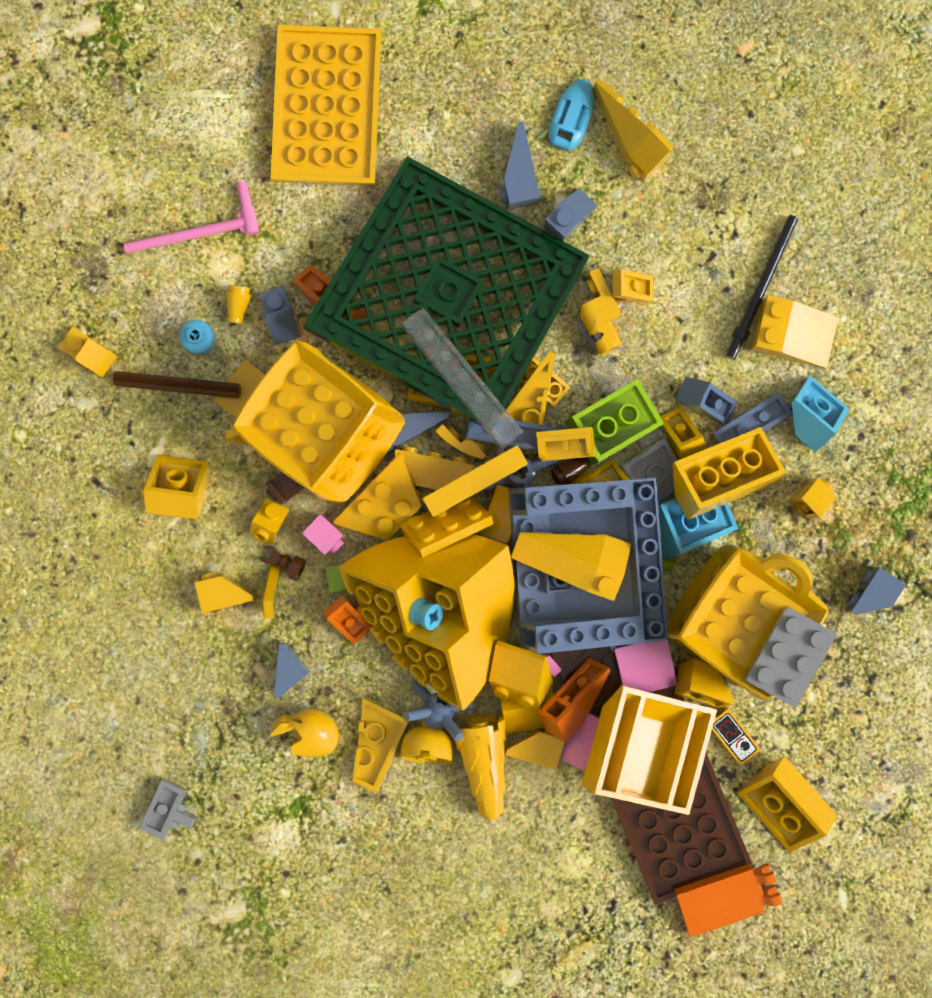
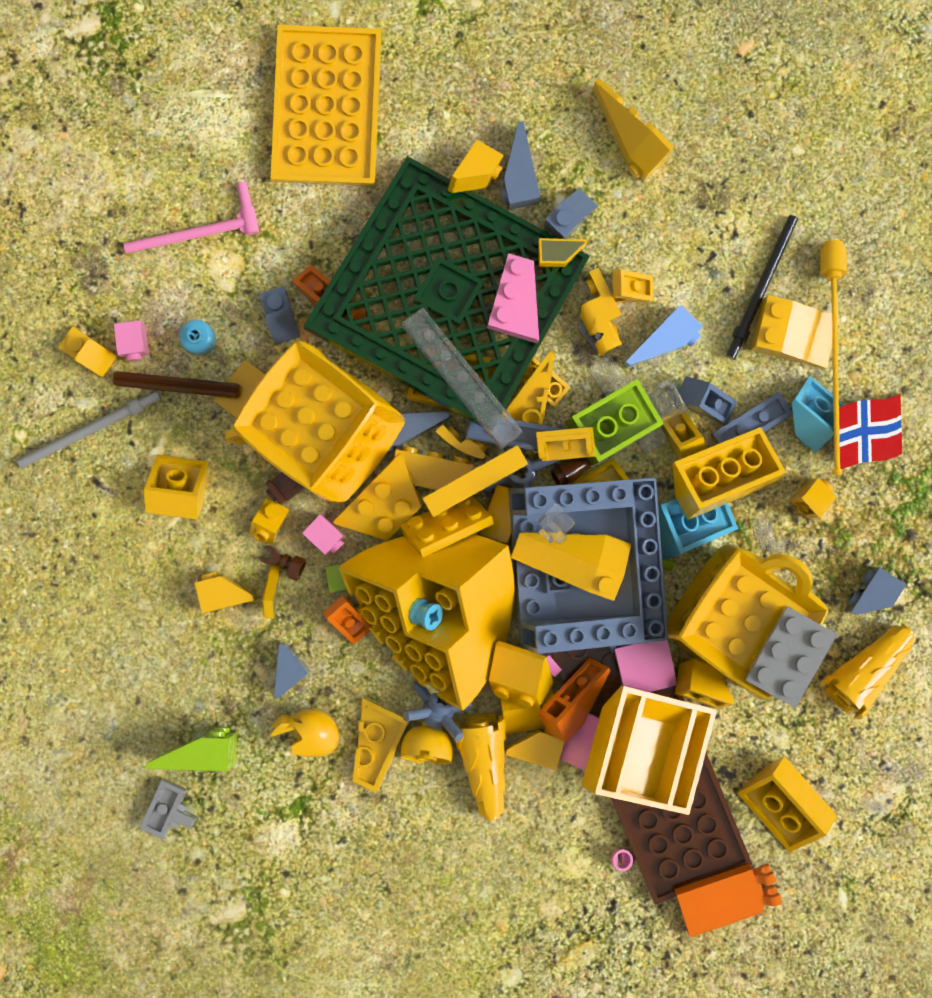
(131, 340): none -> bright pink brick
(134, 407): none -> light grey bar
(205, 753): none -> lime slope
(237, 303): yellow cone -> none
(477, 169): none -> yellow slope
(516, 301): none -> bright pink wing
(555, 524): none -> clear bracket
(558, 251): none -> olive tile
(572, 115): medium azure piece -> none
(625, 858): none -> bright pink hinge
(653, 462): light grey tile -> none
(667, 400): none -> clear bracket
(671, 336): none -> light blue slope
(734, 737): tile -> none
(864, 676): none -> yellow cone
(865, 428): none -> flag

